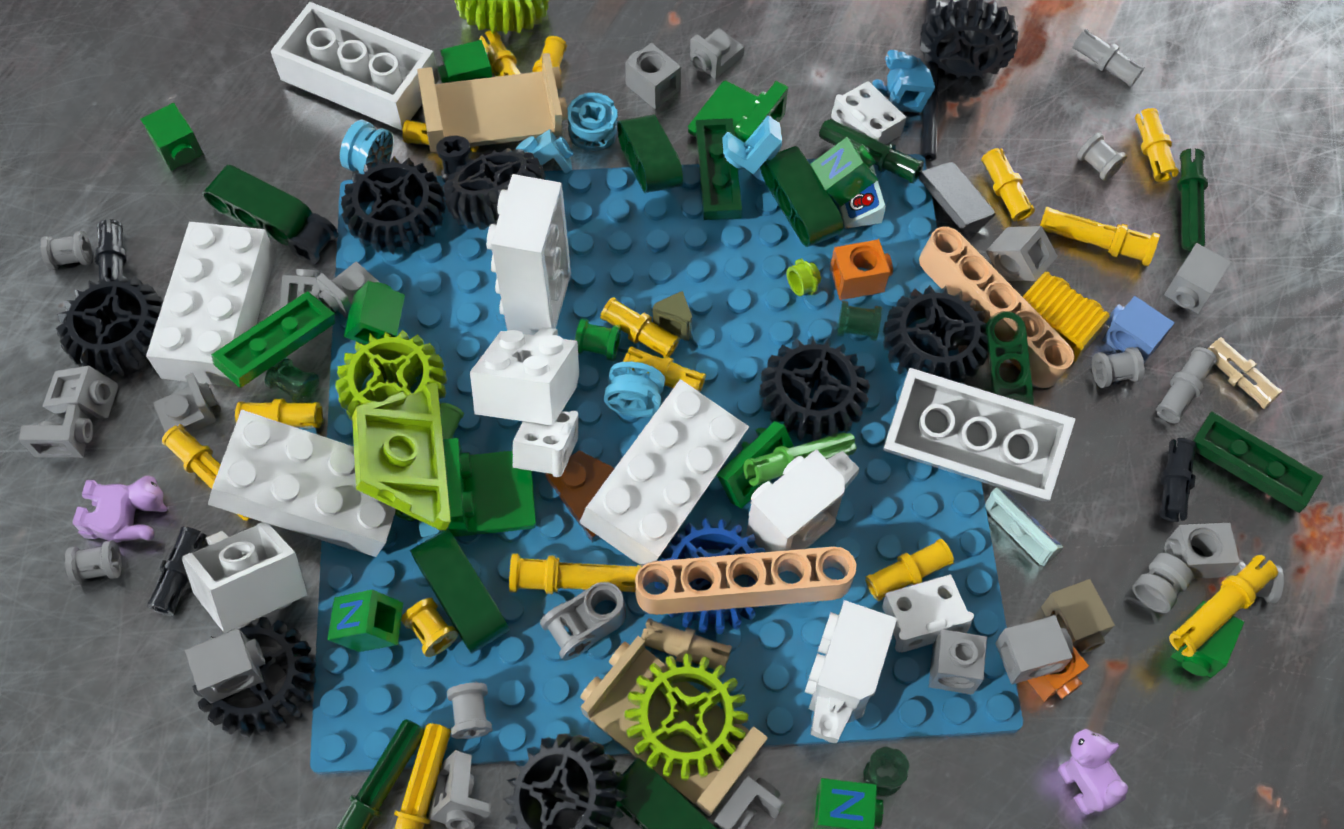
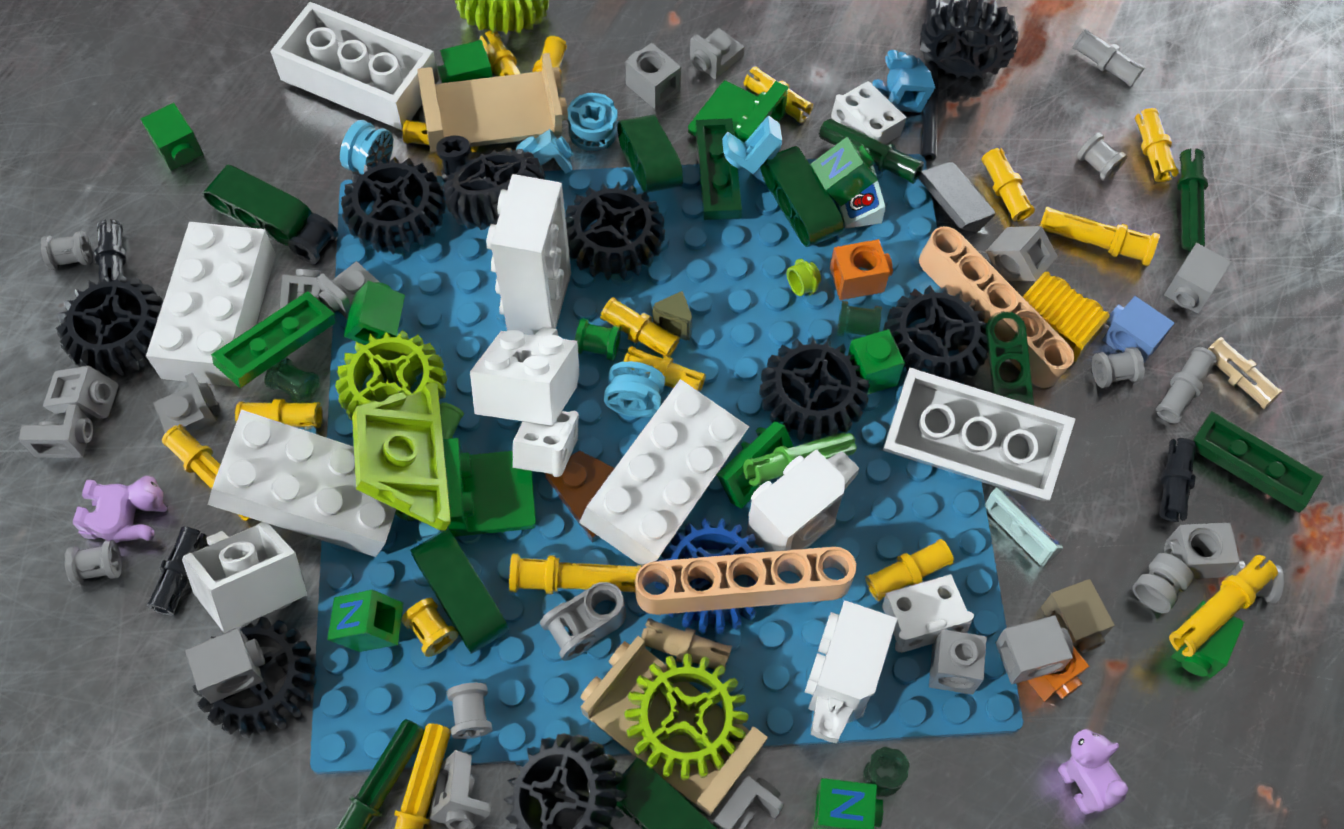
(607, 243): none -> black gear
(794, 101): none -> yellow pin
(878, 360): none -> green brick

